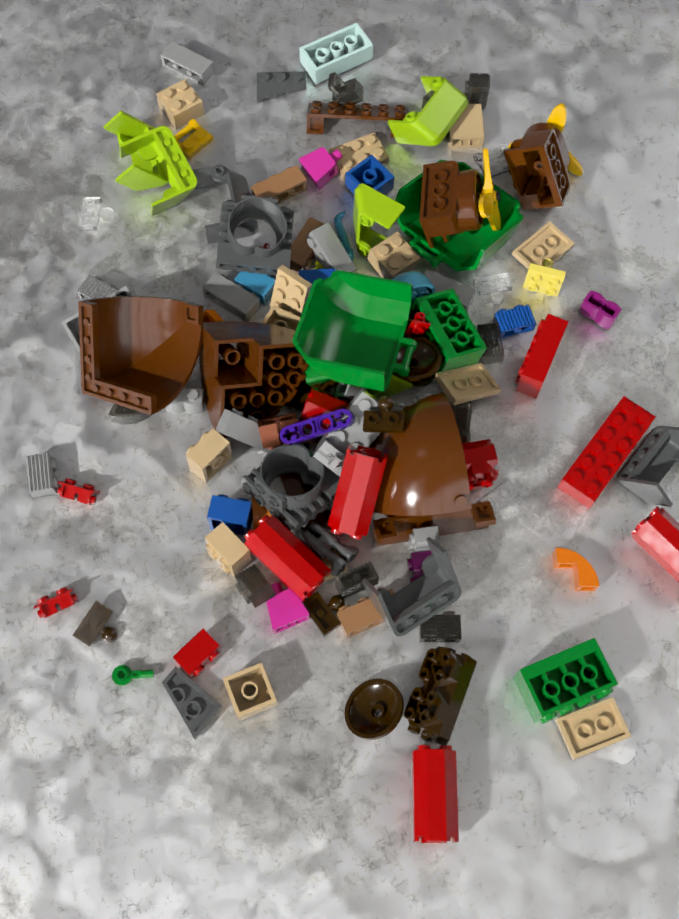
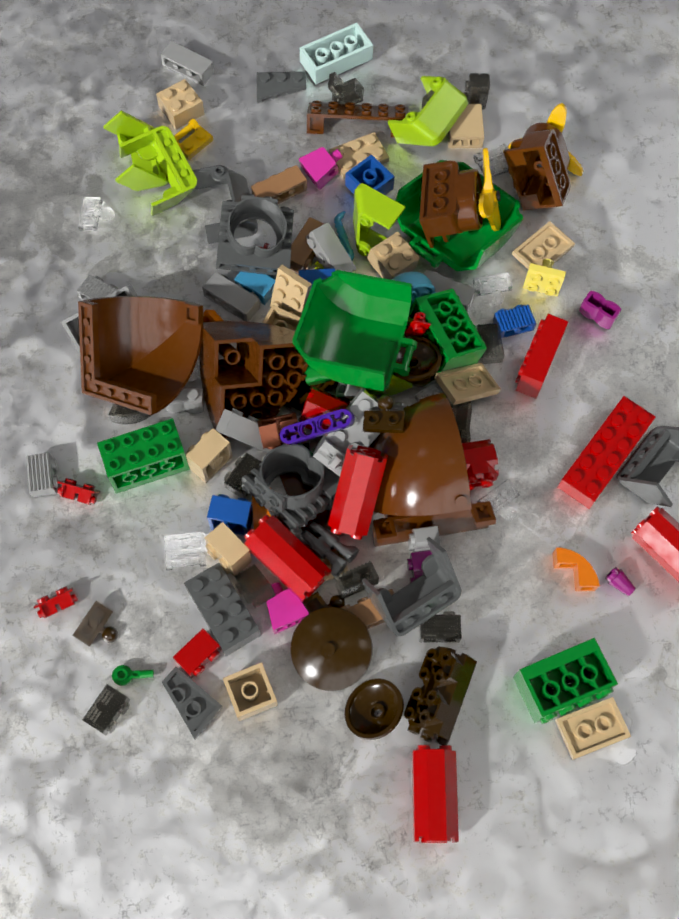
(106, 710): none -> clear smoke brick
(143, 456): none -> green brick
(183, 545): none -> clear plate
(222, 609): none -> dark grey brick
(243, 467): none -> clear smoke brick
(331, 649): none -> dark brown dish
(620, 581): none -> magenta cone

